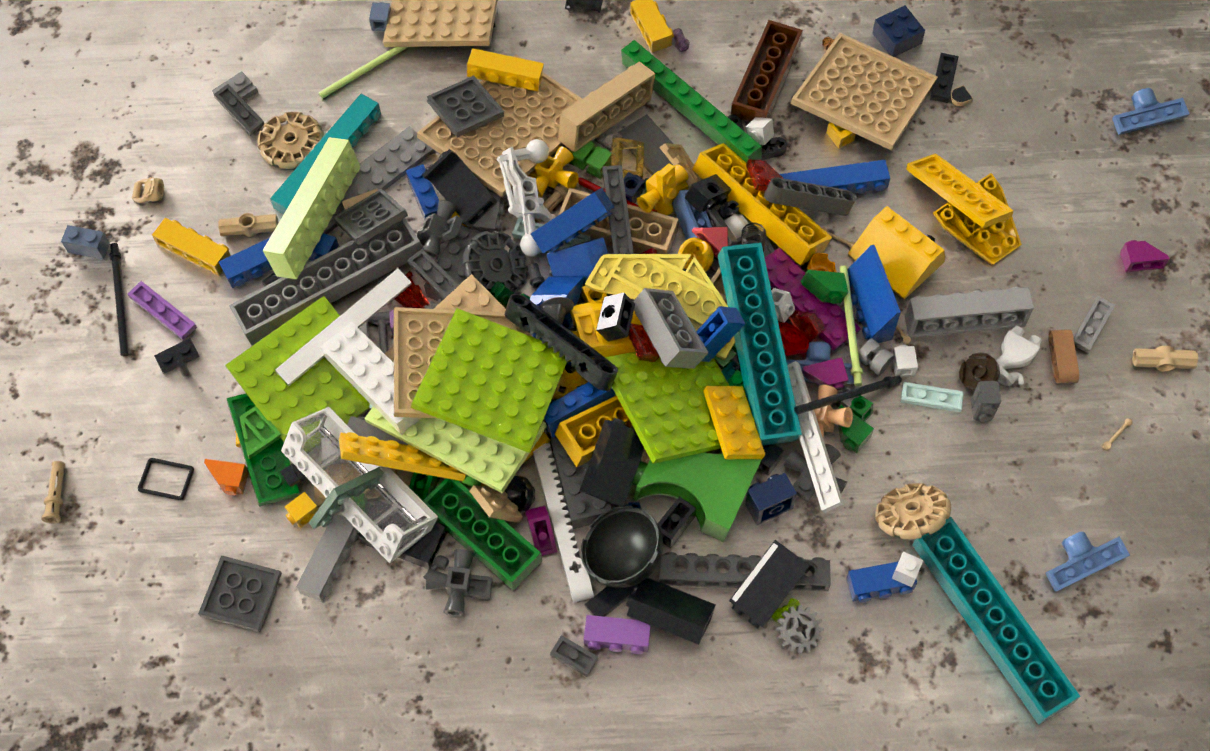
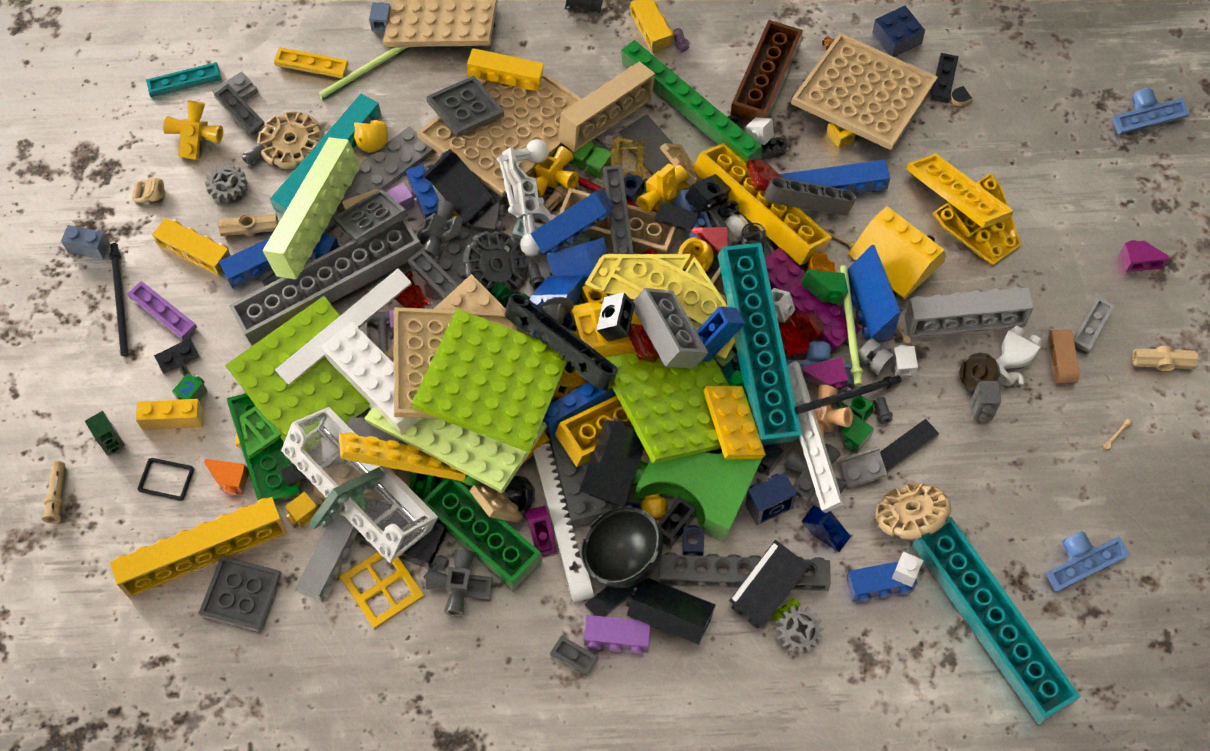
(104, 433): none -> dark green brick
(169, 414): none -> yellow brick
(183, 79): none -> teal tile
(190, 388): none -> green brick
(192, 130): none -> yellow brick
(198, 547): none -> yellow brick
(226, 182): none -> light grey gear
(253, 154): none -> dark grey pin
(311, 62): none -> yellow plate
(371, 136): none -> yellow piece
(381, 585): none -> yellow window
(403, 196): none -> lavender brick
(655, 506): none -> yellow head
(676, 217): none -> black tile
(696, 532): none -> dark blue brick
(826, 528): none -> clear blue slope
(863, 467): none -> light grey plate
(882, 409): none -> dark grey pin
(908, 444): none -> black tile
(932, 397): light aqua tile -> none

